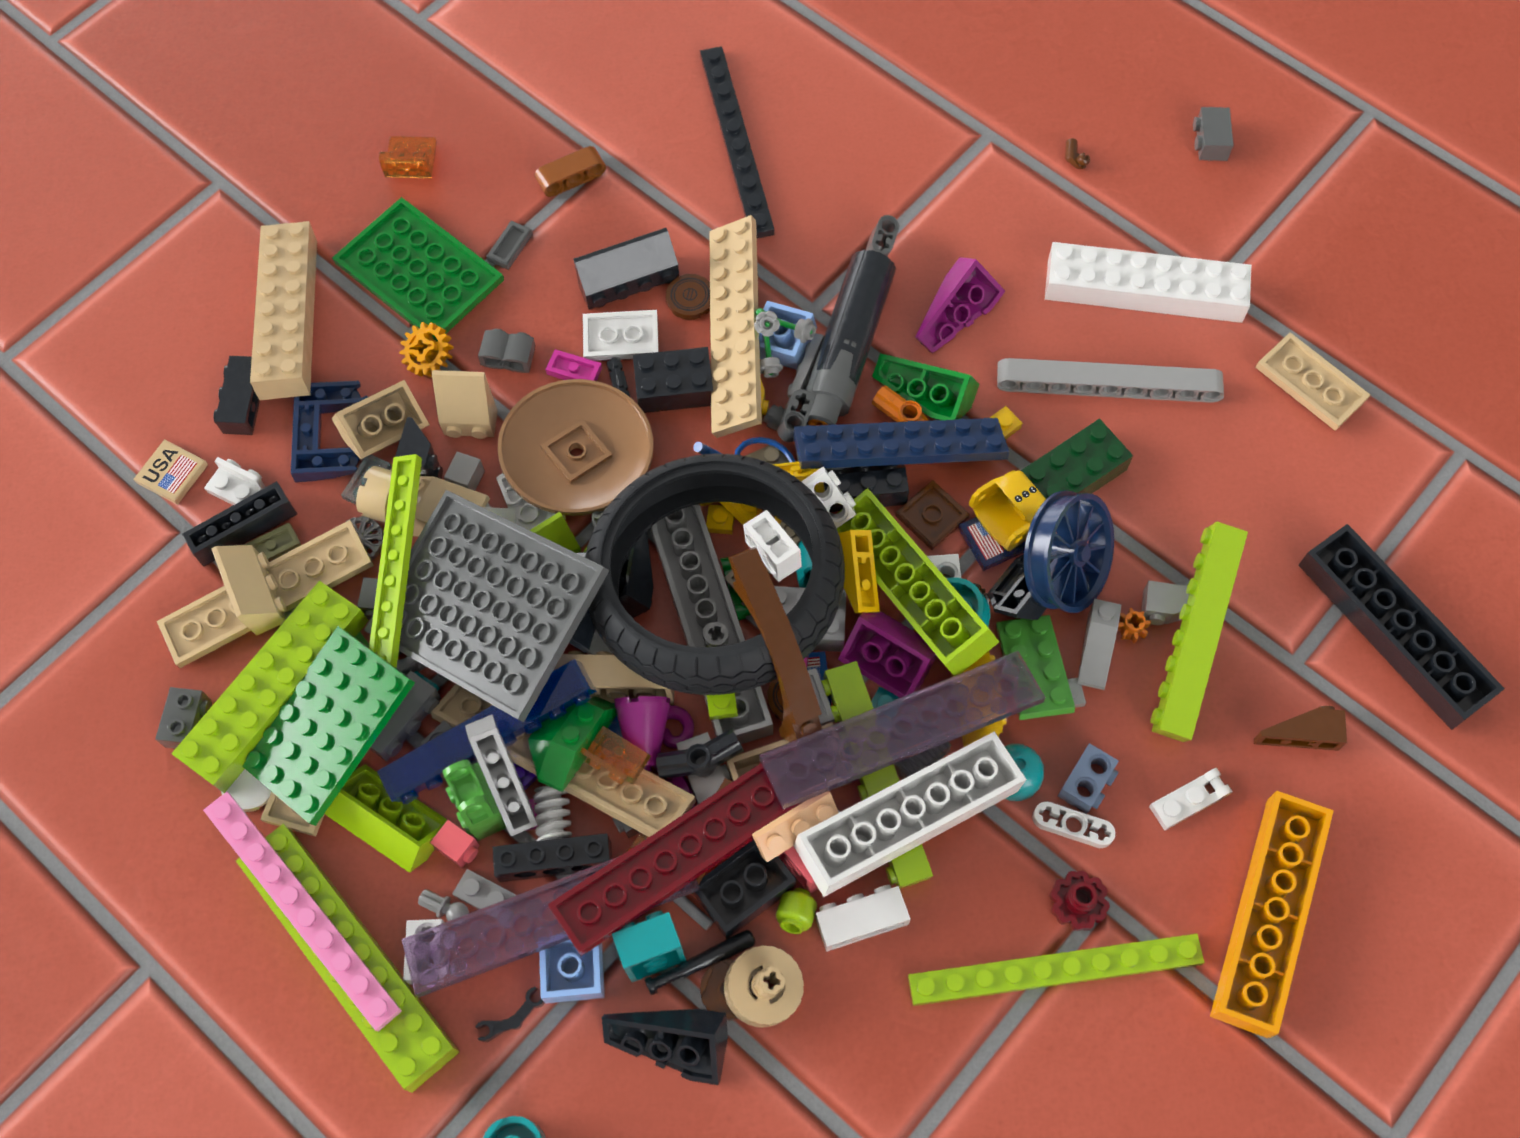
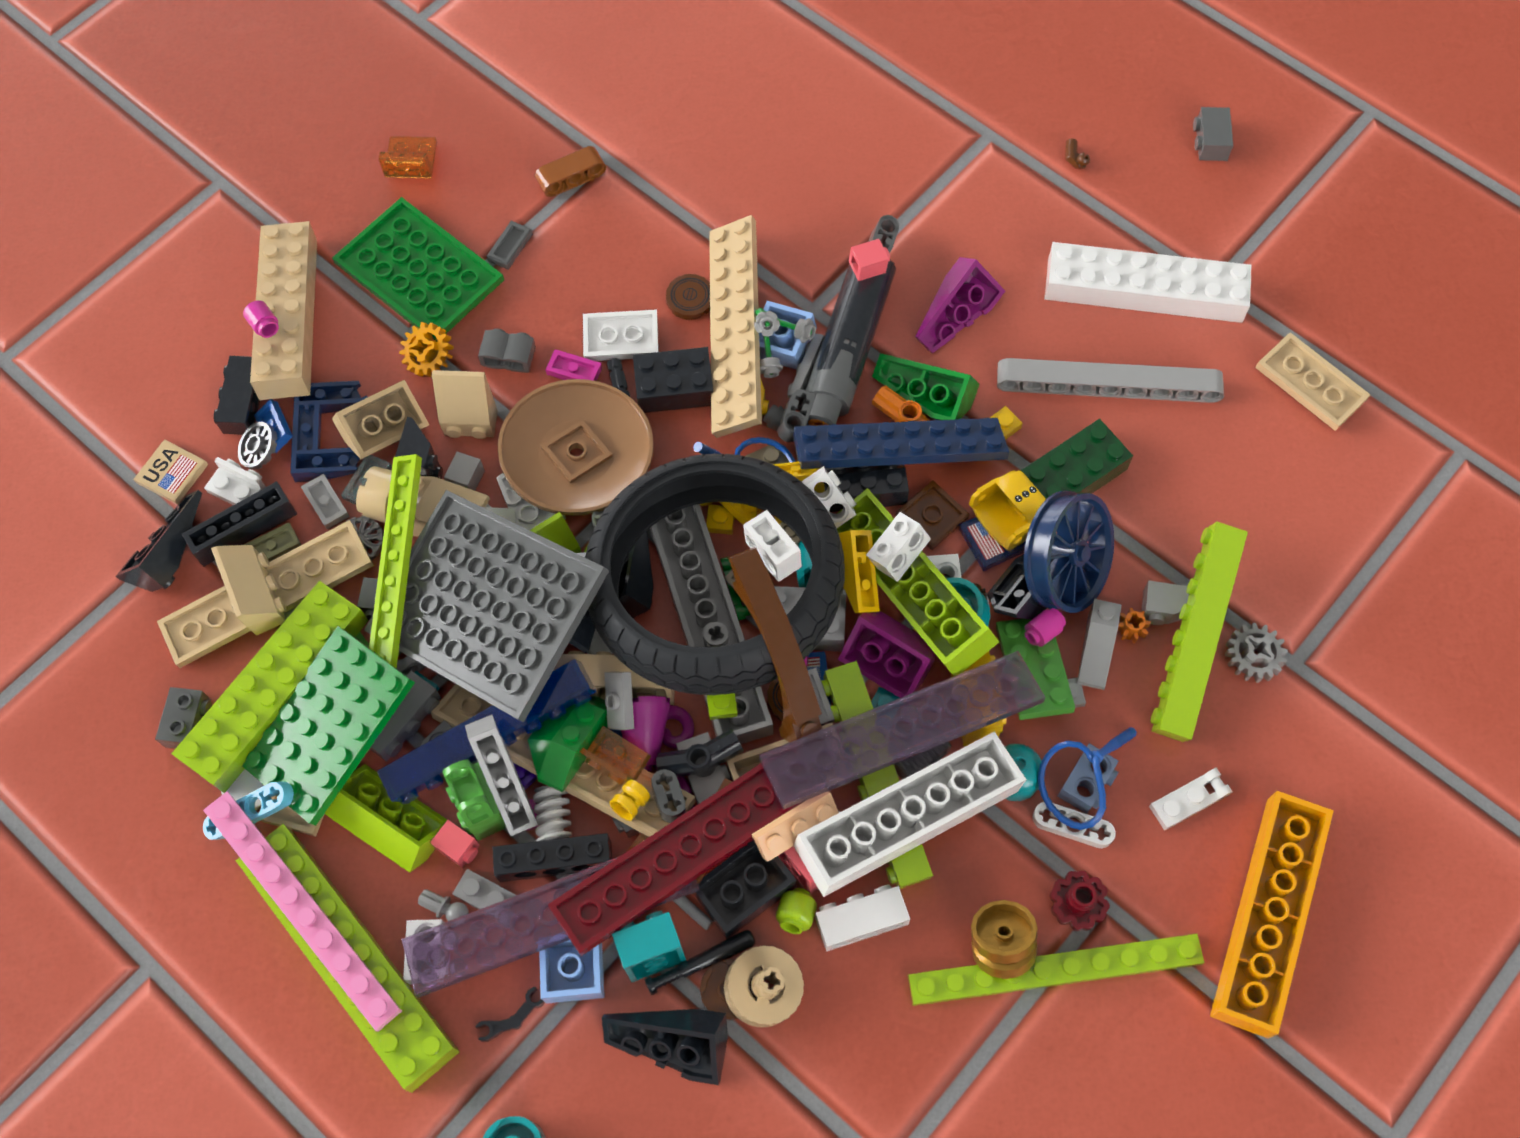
(160, 559): none -> black wedge
(247, 803): none -> medium azure beam
(255, 441): none -> flat silver wheel
(261, 319): none -> dark pink brick
(273, 415): none -> blue plate
(325, 501): none -> light grey plate
(619, 700): none -> light grey plate
(626, 268): slope -> none
(629, 800): none -> yellow wheel
(662, 797): none -> dark grey beam
(736, 140): black plate -> none
(869, 259): none -> coral brick
(898, 546): none -> white brick
(1004, 939): none -> pearl gold wheel
(1044, 627): none -> dark pink brick
(1095, 758): none -> blue piece
(1254, 639): none -> light grey gear
(1316, 729): reddish brown slope -> none
(1400, 626): black brick -> none

